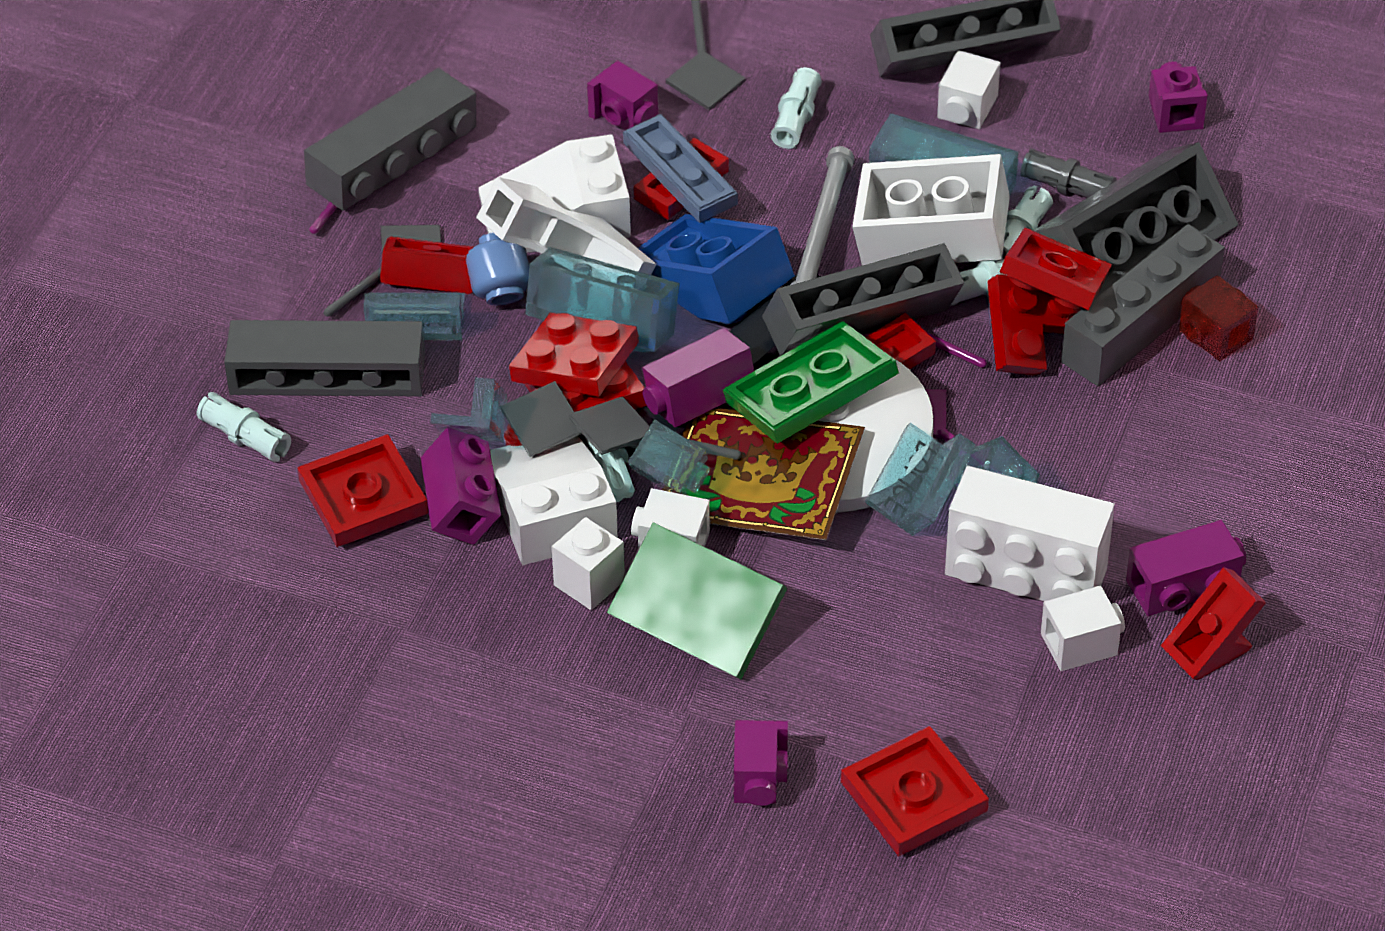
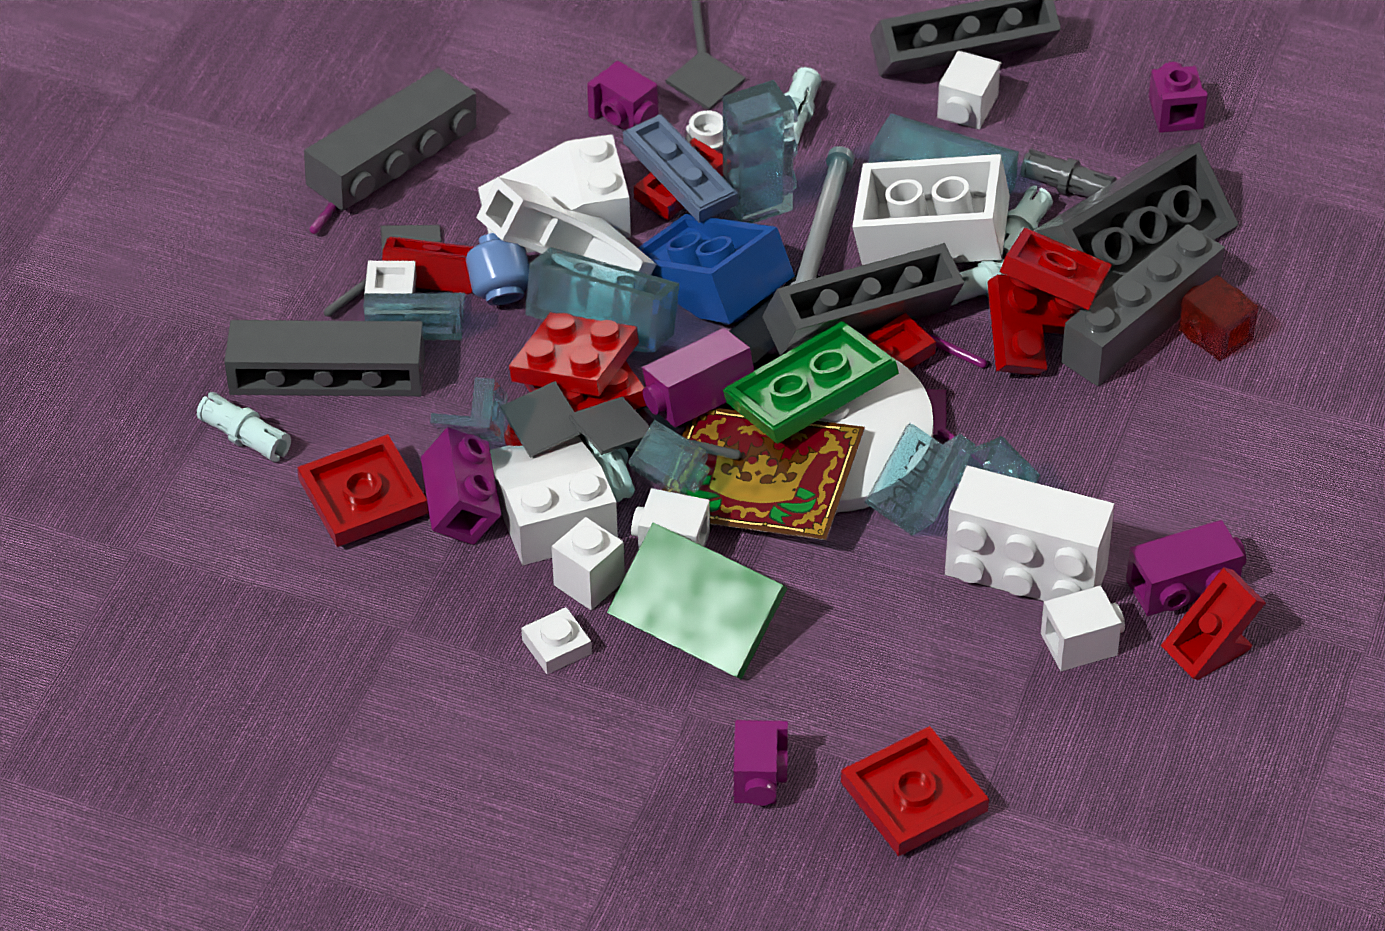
(390, 277): none -> white plate
(556, 640): none -> white plate
(707, 128): none -> white plate
(760, 150): none -> clear light blue brick

